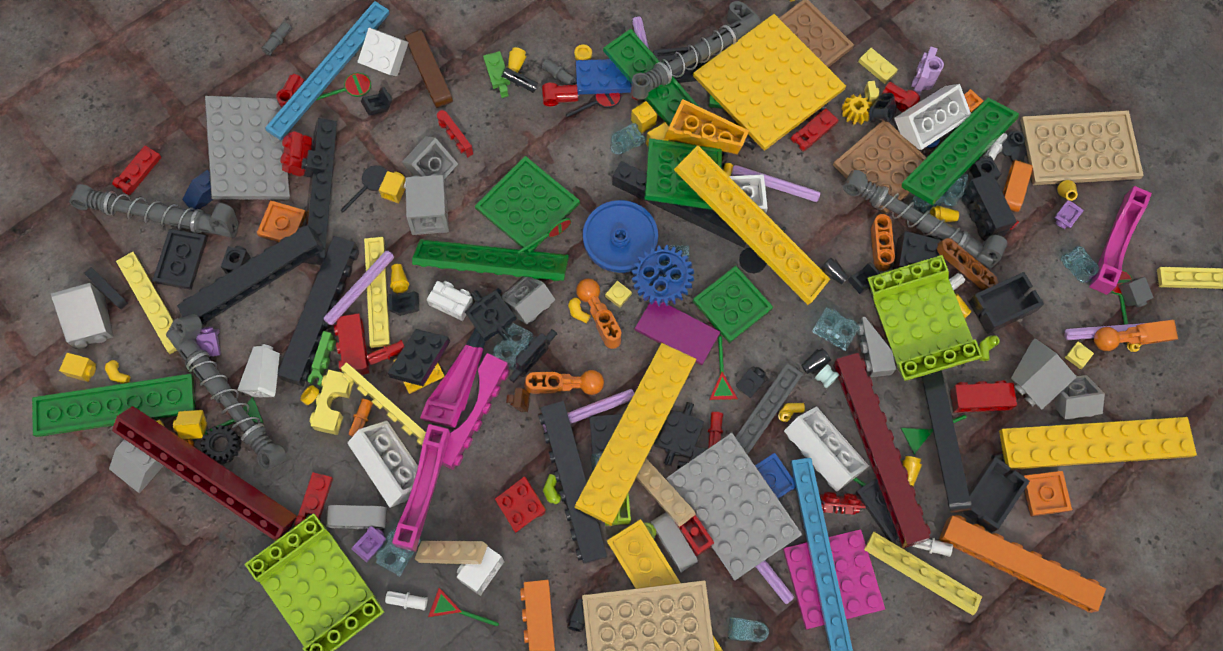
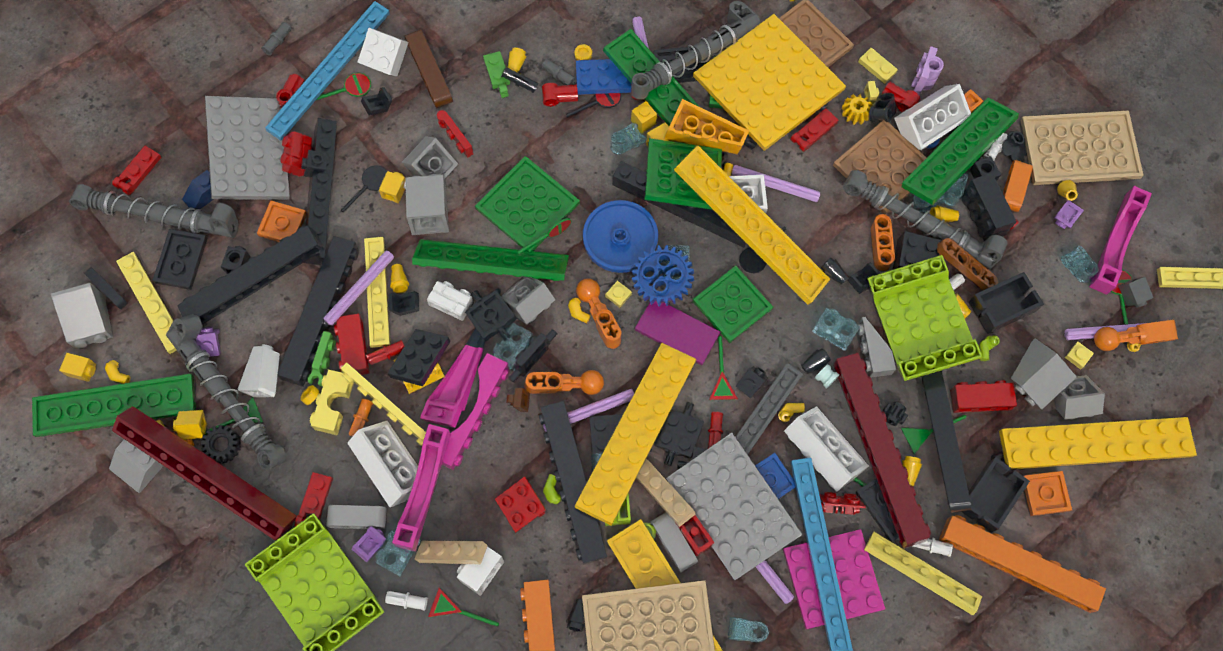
(895, 413): none -> black gear

